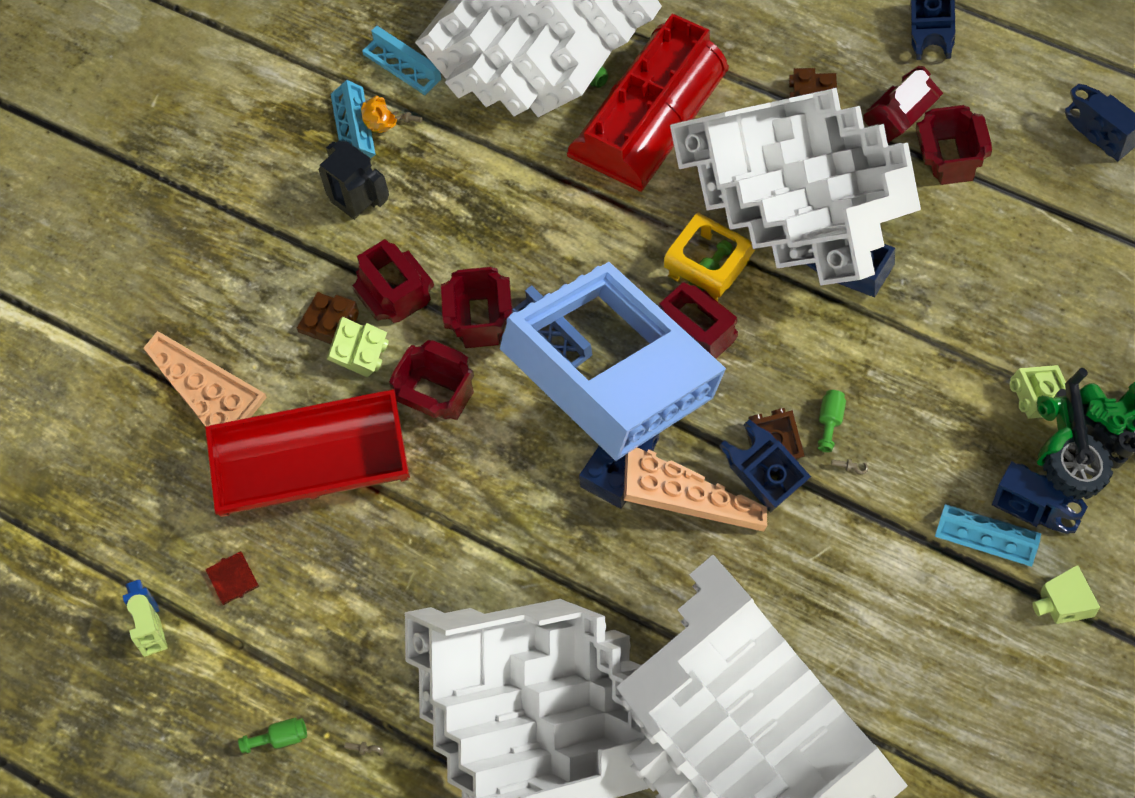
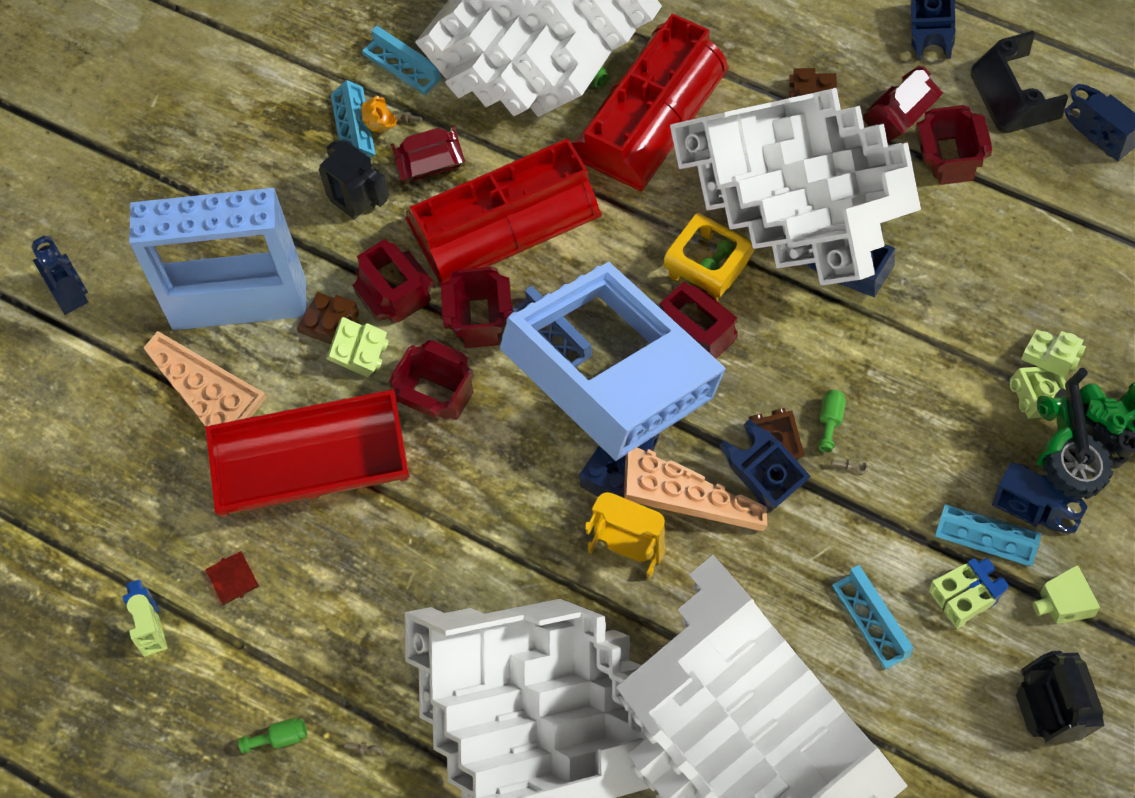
(59, 275): none -> dark blue brick
(223, 287): none -> light blue panel
(427, 155): none -> dark red piece
(504, 211): none -> red piece
(628, 529): none -> yellow piece
(880, 612): none -> medium azure fence
(967, 591): none -> yellowish green hips
(1003, 97): none -> black windscreen
(1054, 353): none -> yellowish green plate
(1059, 698): none -> black piece

